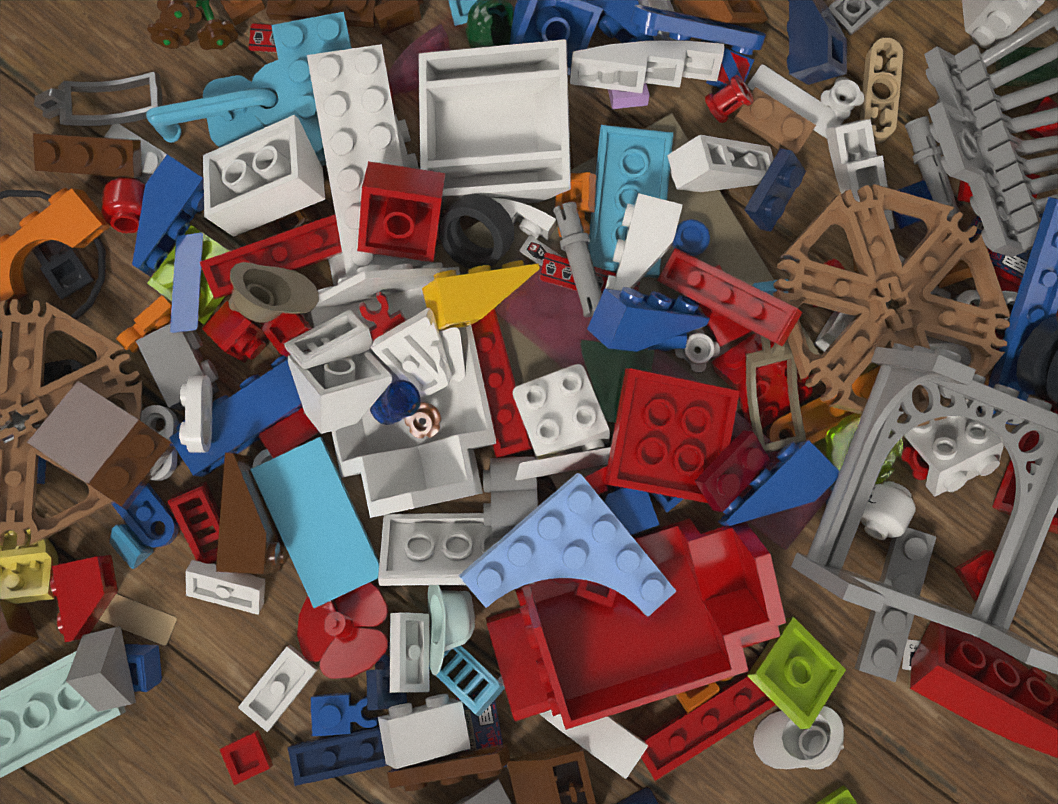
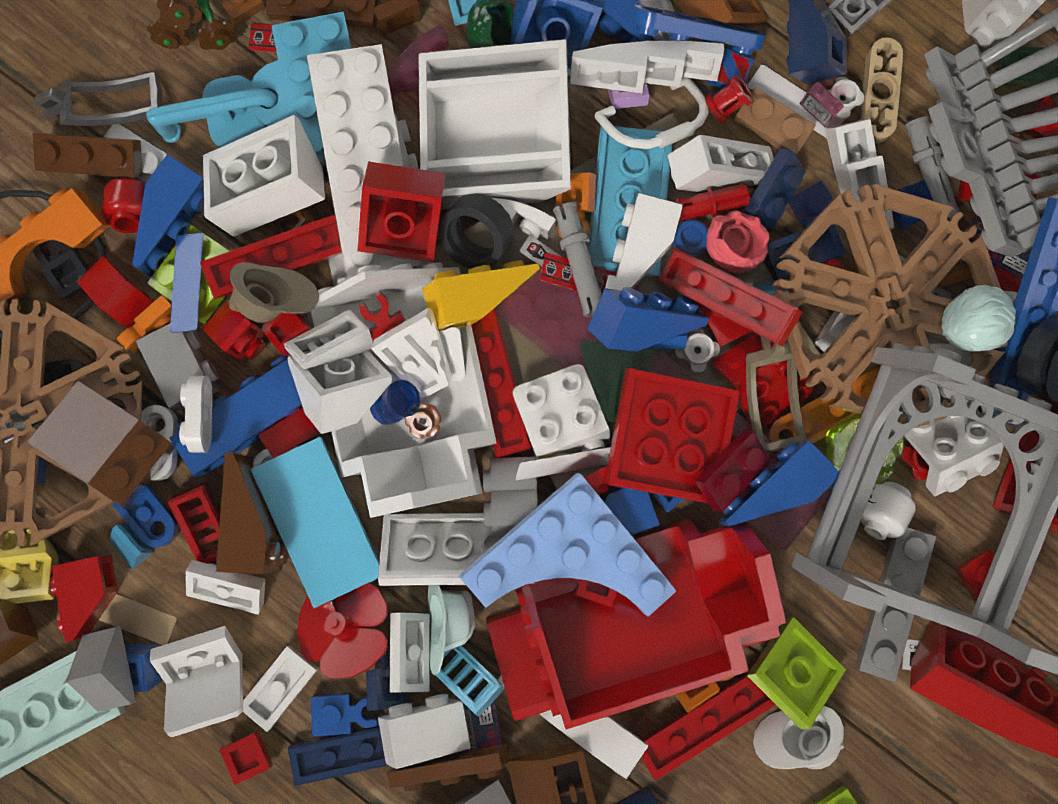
(114, 292): none -> red slope
(201, 680): none -> white bracket
(664, 138): none -> white piece
(713, 202): none -> red axle
(737, 242): none -> coral hair
(810, 203): none -> clear blue plate
(821, 104): none -> clear pink tile
(824, 249): none -> dark blue plate
(979, 319): none -> light aqua hair

